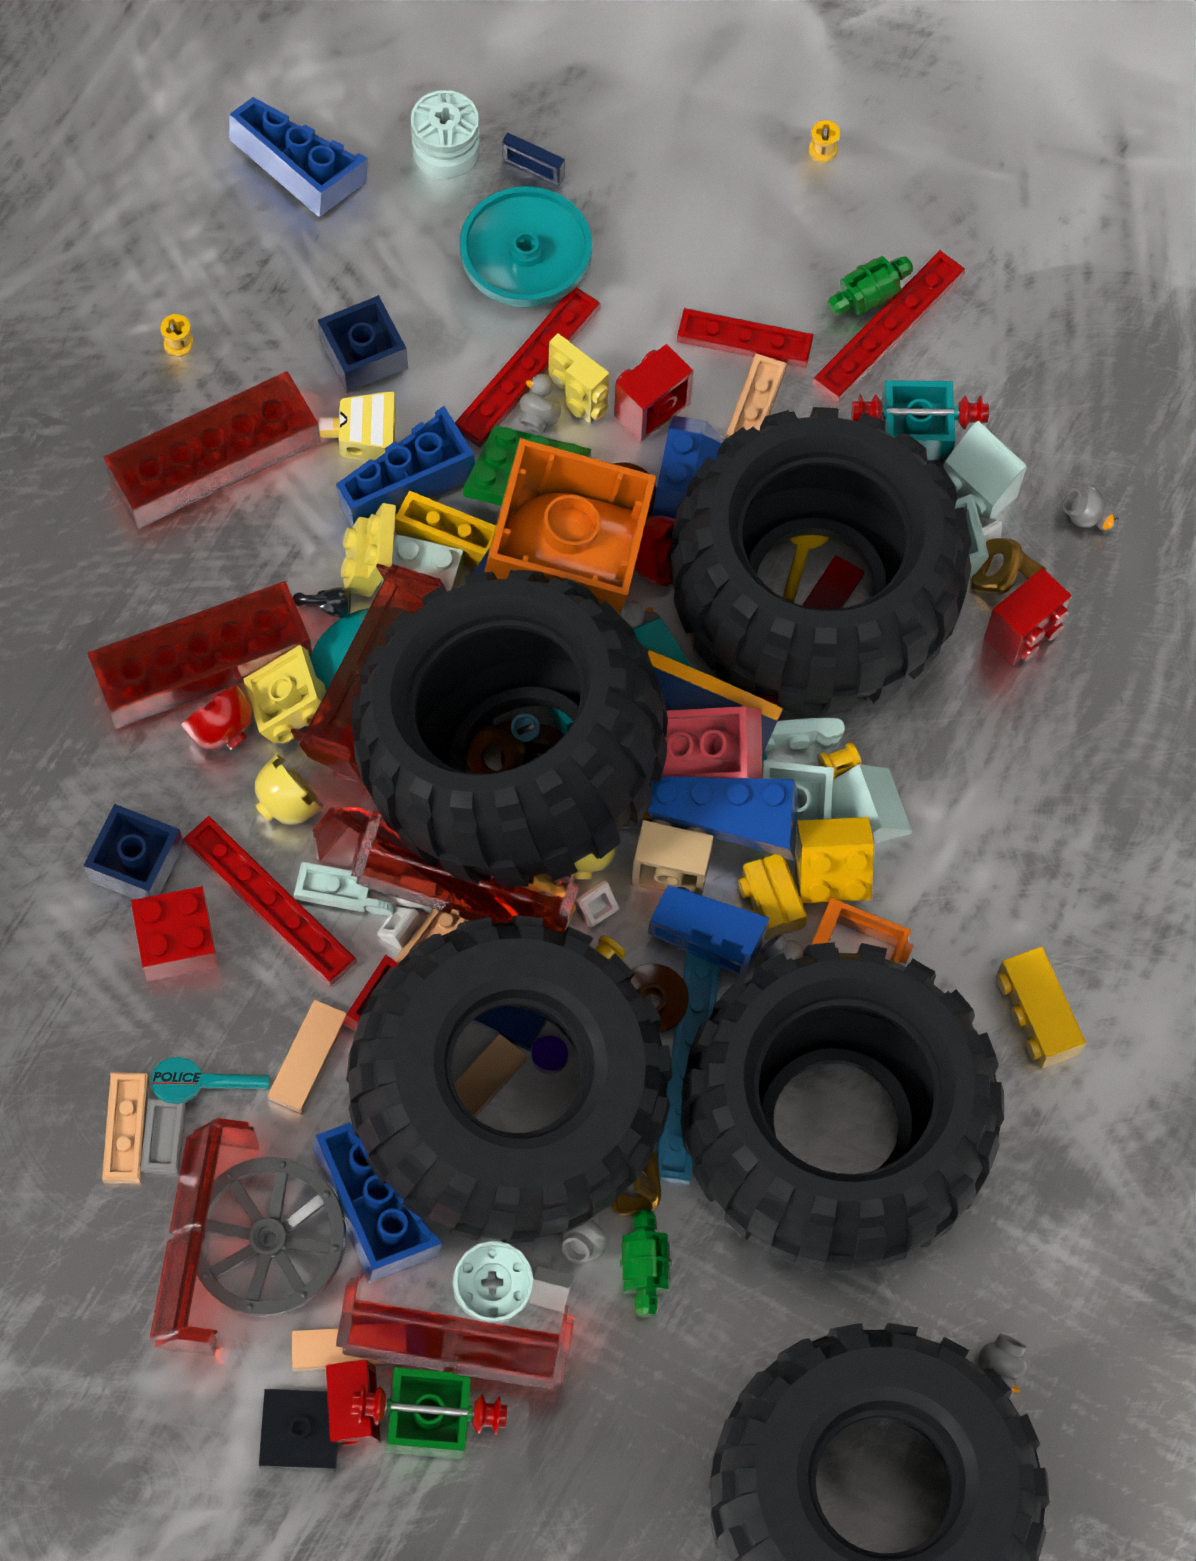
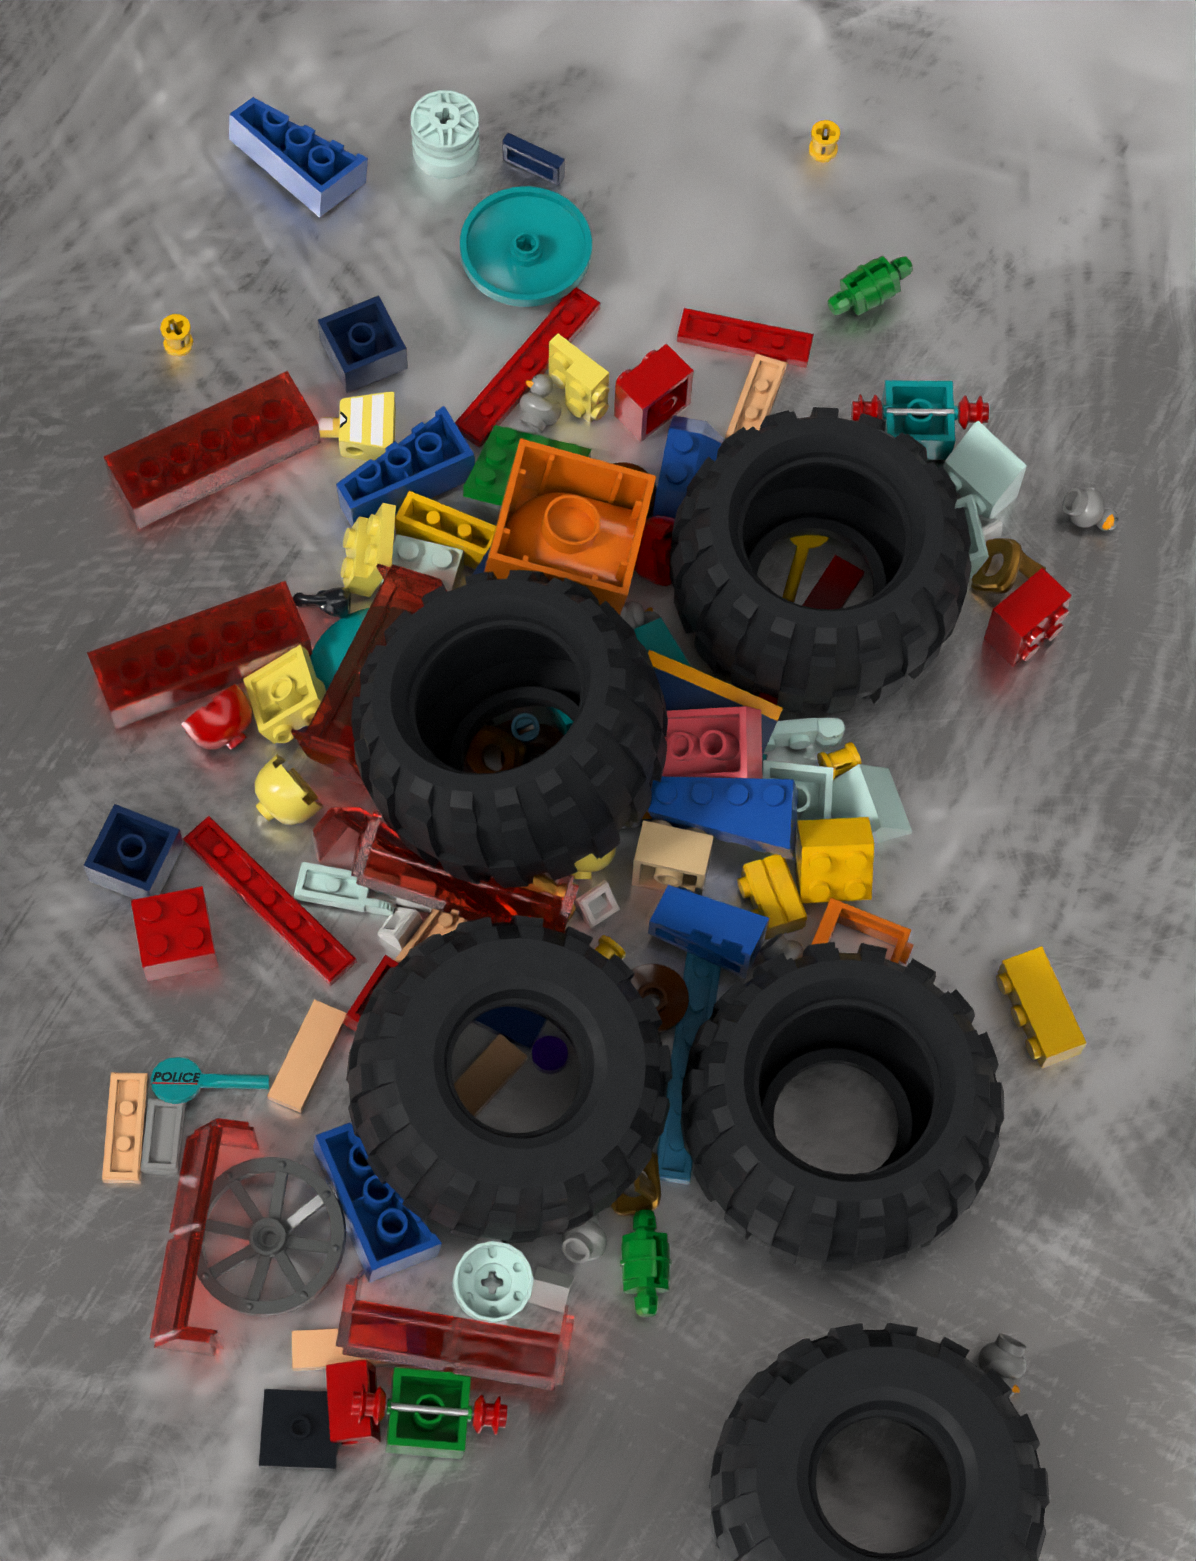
(888, 326): red tile -> none

